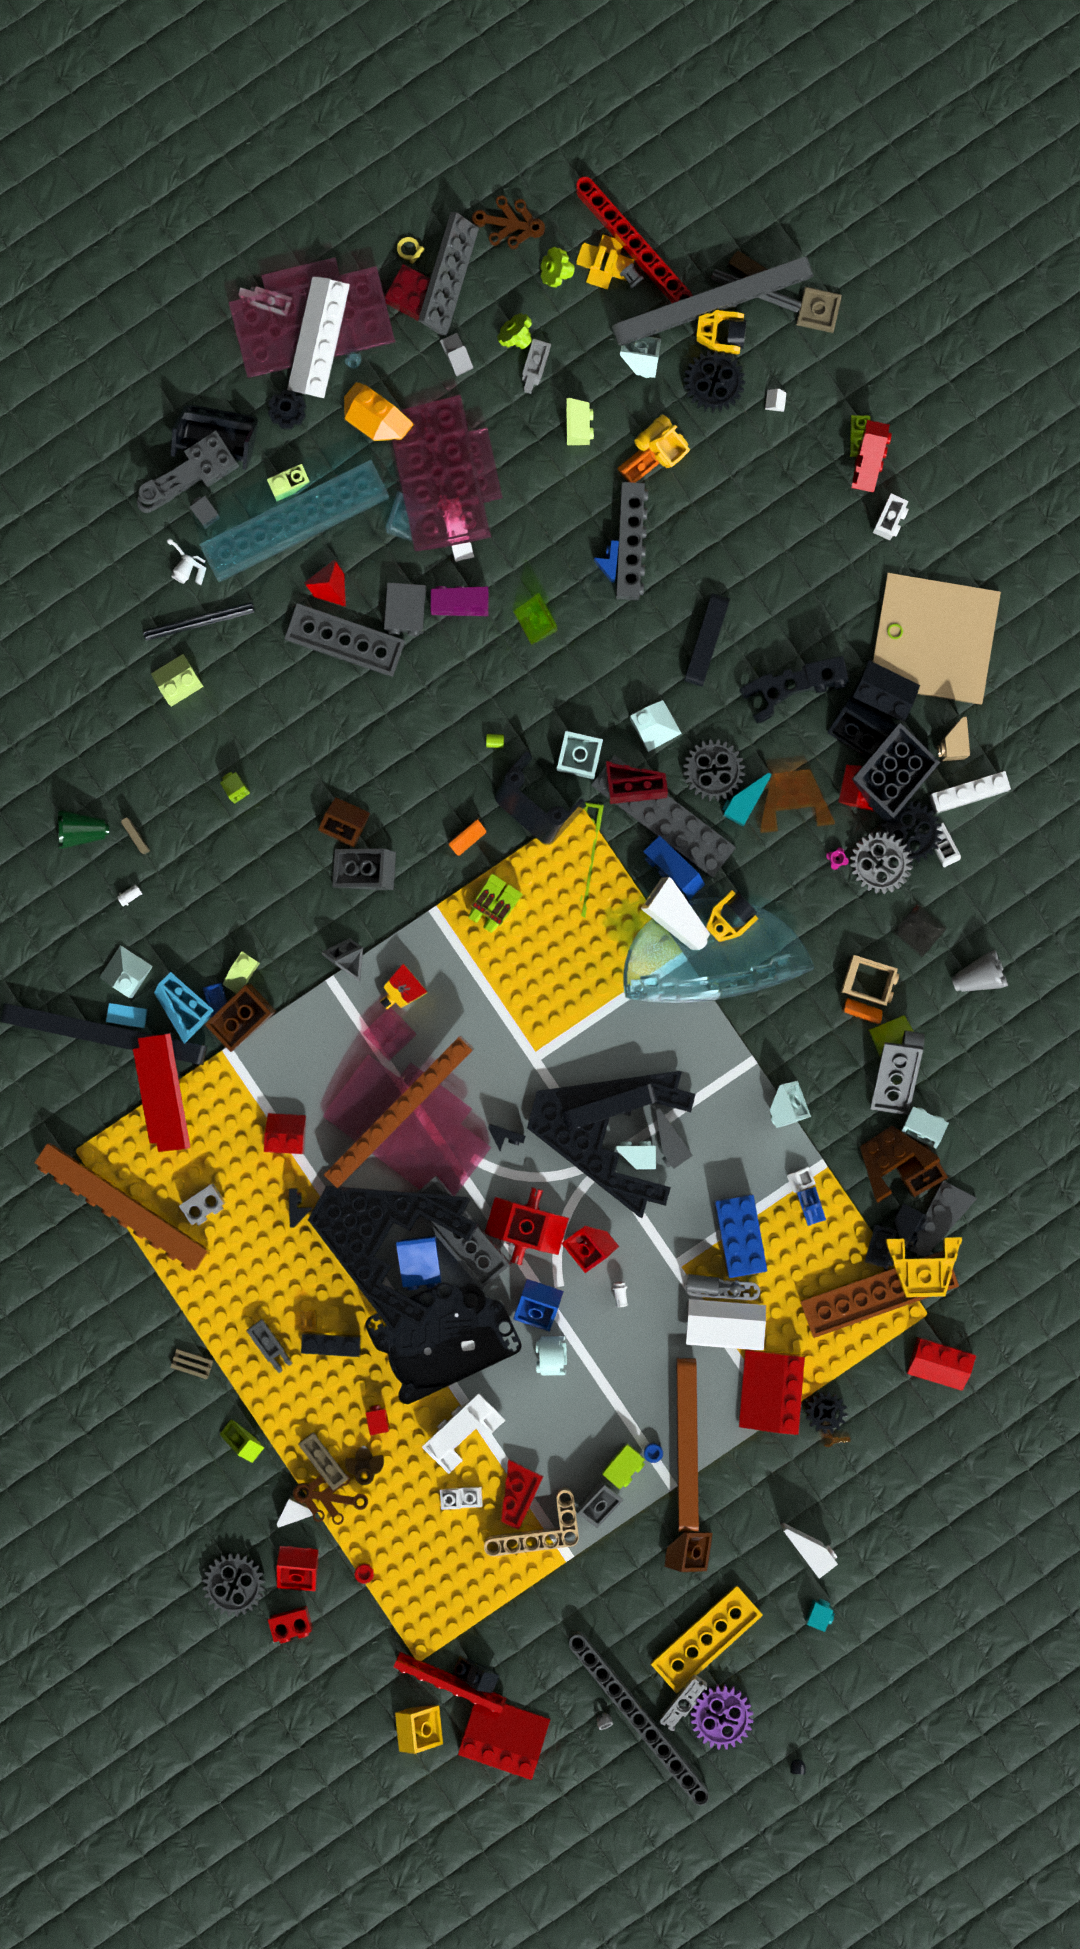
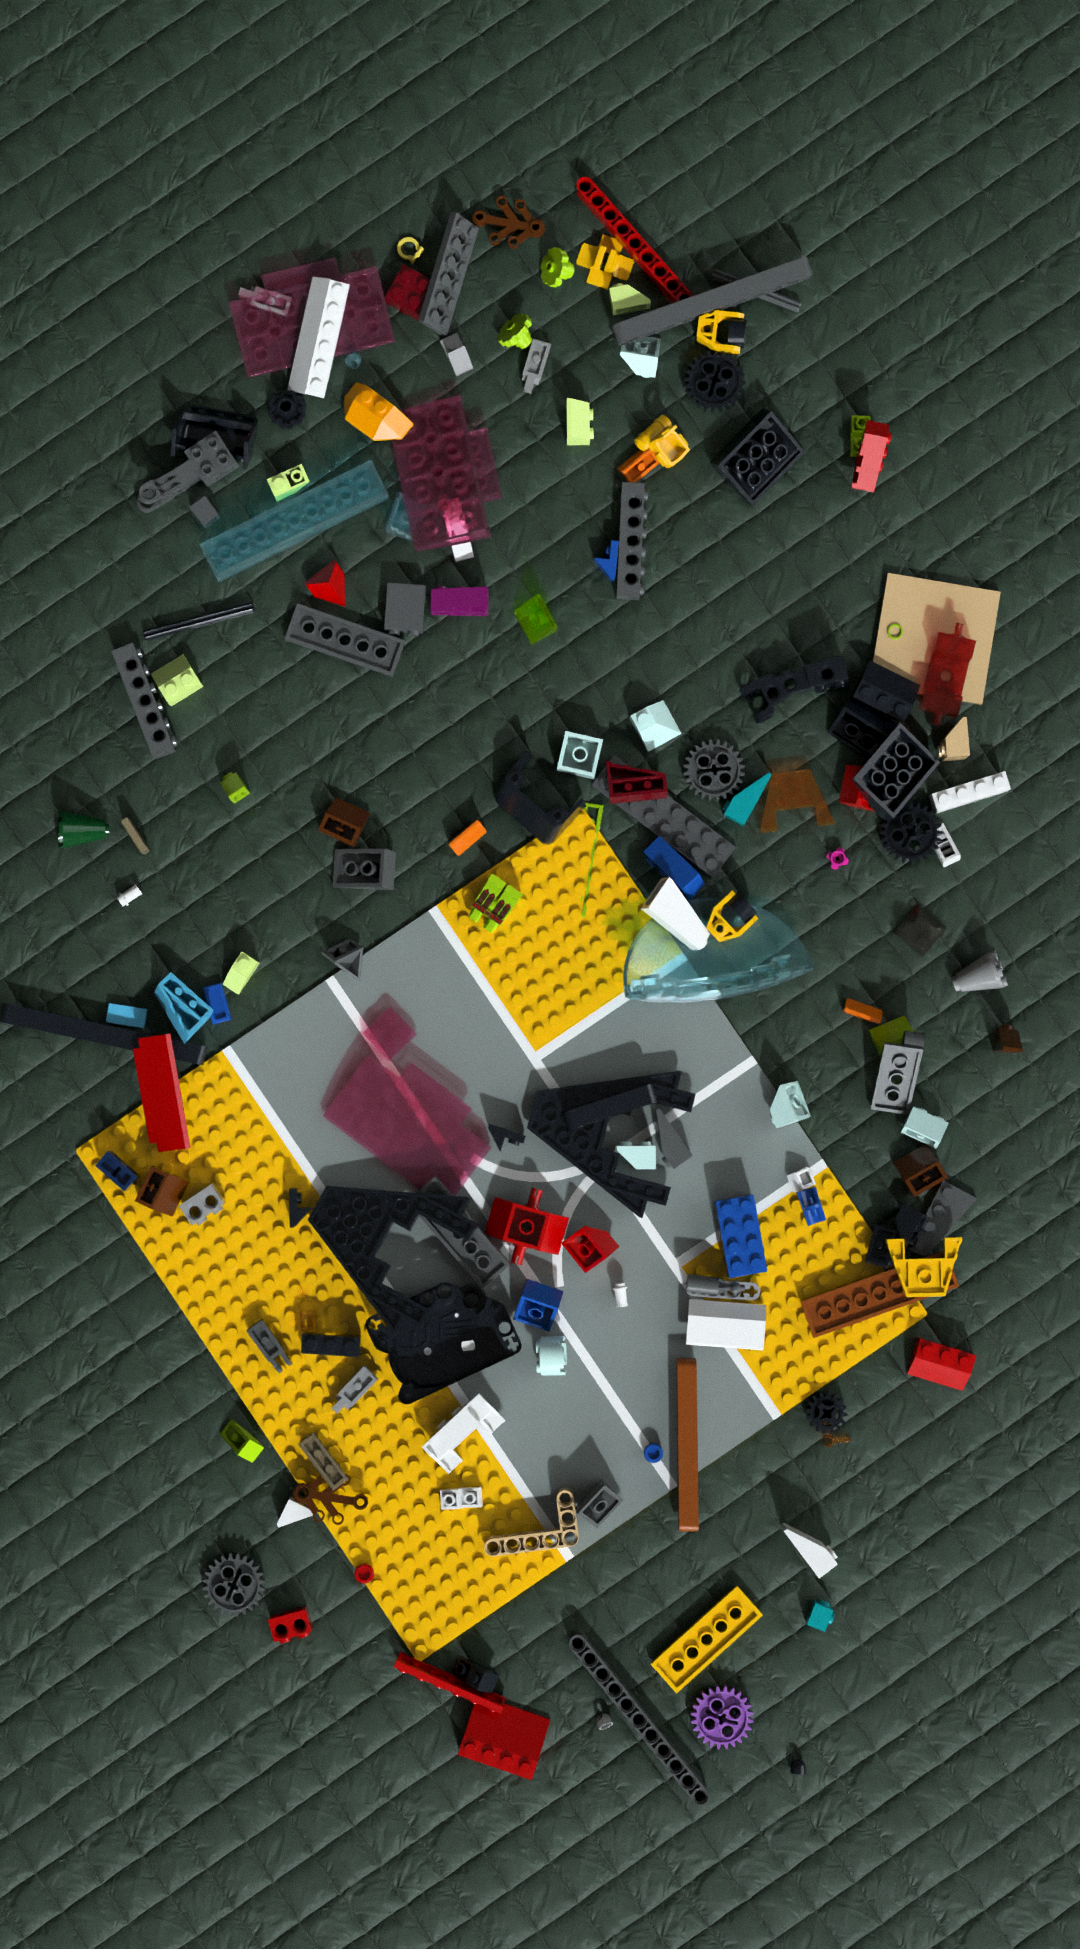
(117, 1170): none -> dark blue brick
(121, 1206): dark orange brick -> none
(122, 657): none -> dark grey brick
(126, 972): light aqua slope -> none
(162, 1191): none -> reddish brown slope
(176, 1359): dark tan tile -> none
(183, 569): white piece -> none
(240, 1017): reddish brown slope -> none
(285, 1133): red slope -> none
(297, 1568): red slope -> none
(355, 1389): none -> light grey hinge
(364, 1462): dark brown plate -> none
(377, 1420): red brick -> none
(399, 1111): dark orange brick -> none
(402, 989): torso -> none
(419, 1262): slope -> none
(419, 1728): yellow slope -> none
(495, 741): lime hinge -> none
(519, 1493): red wing -> none
(623, 1466): lime brick -> none
(627, 299): none -> yellowish green slope
(631, 276): dark grey bush -> none
(689, 1552): reddish brown slope -> none
(689, 1692): light grey piece -> none
(707, 639): black beam -> none
(744, 265): dark brown slope -> none
(757, 456): none -> black slope
(771, 1391): red slope -> none
(775, 400): white slope -> none
(819, 309): dark tan tile -> none
(850, 976): tan window -> none
(888, 1152): reddish brown wing -> none
(891, 849): light grey gear -> none
(892, 513): white brick -> none
(952, 655): none -> clear red brick
(1007, 1040): none -> reddish brown slope

